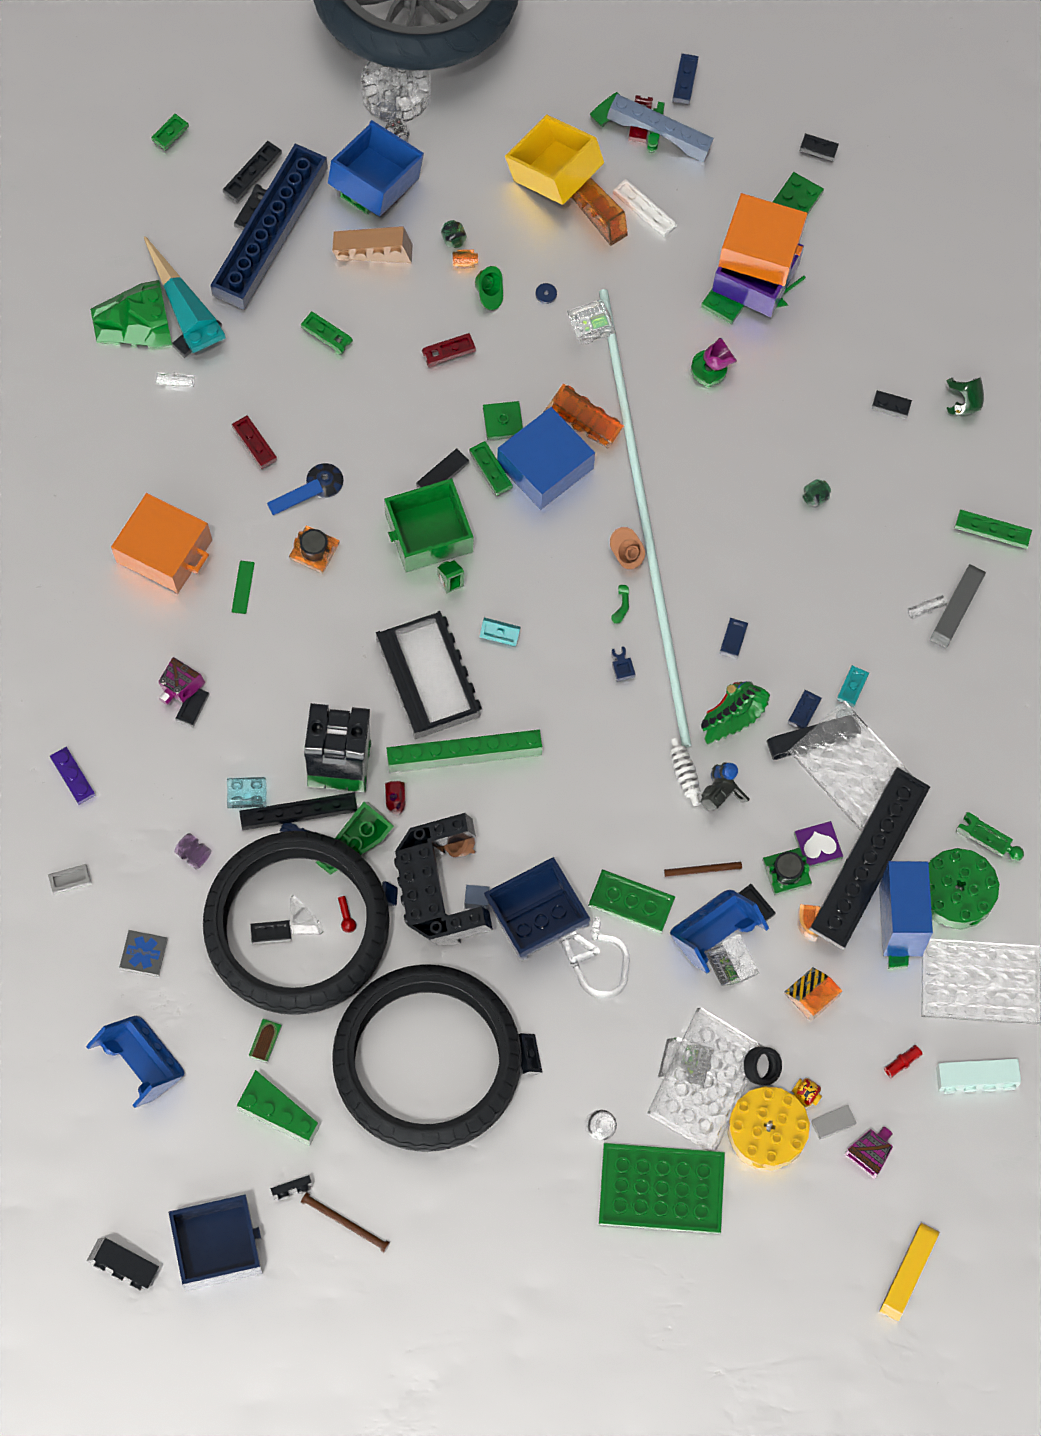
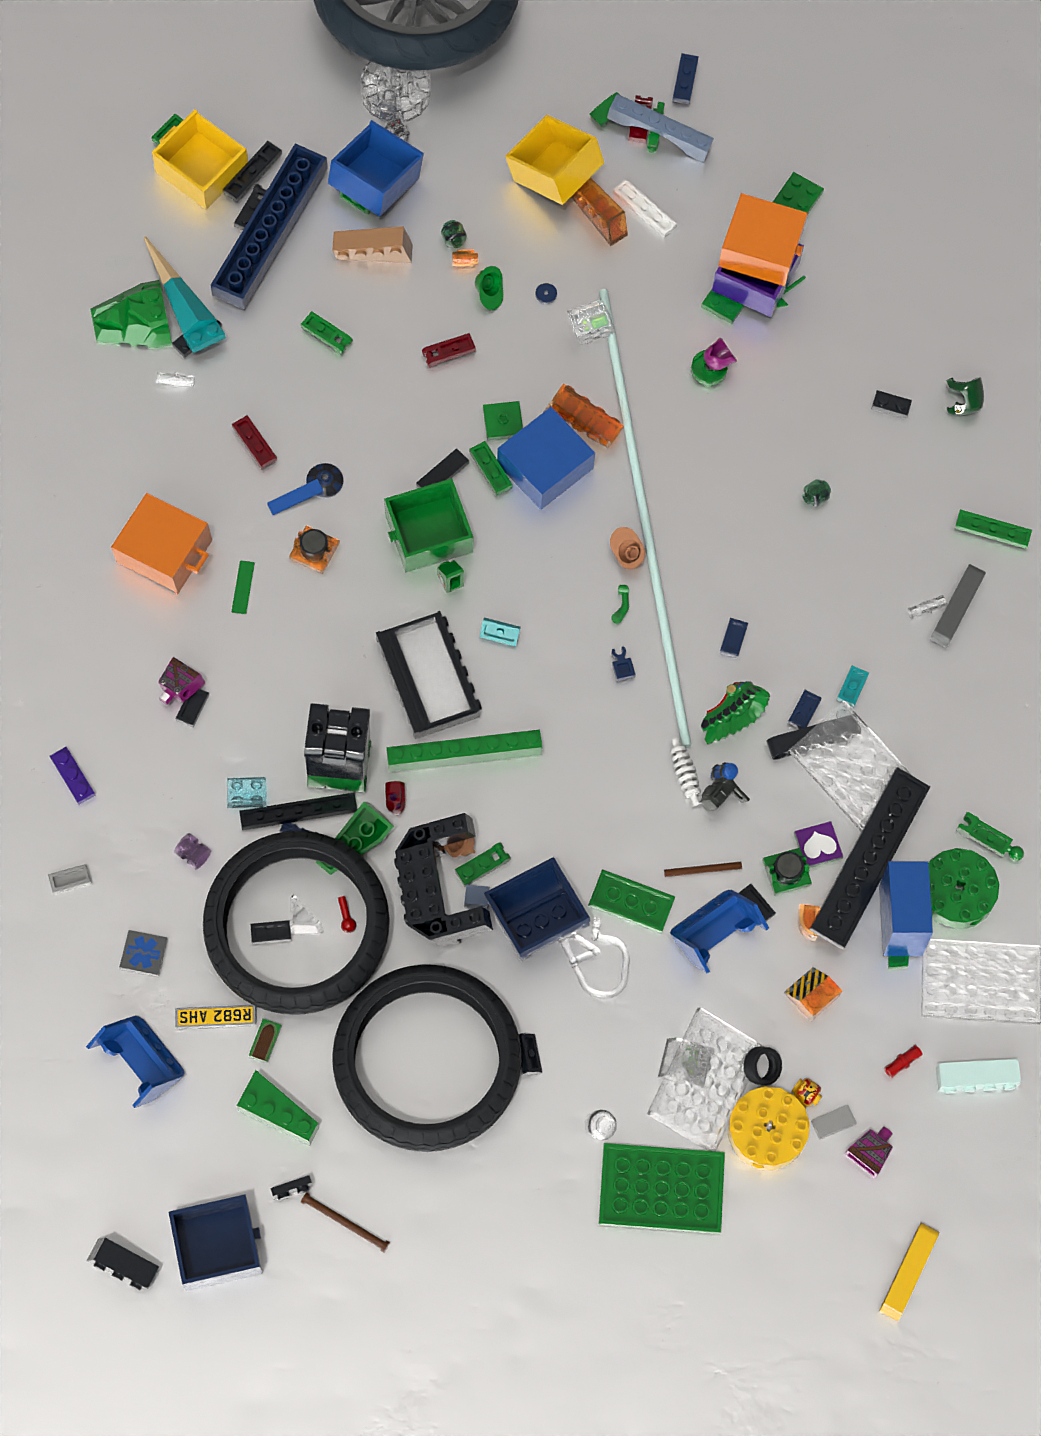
(198, 159): none -> yellow container
(215, 1017): none -> tile
(391, 893): dark blue slope -> none
(482, 864): none -> green plate
(731, 961): clear slope -> none
(819, 147): black plate -> none

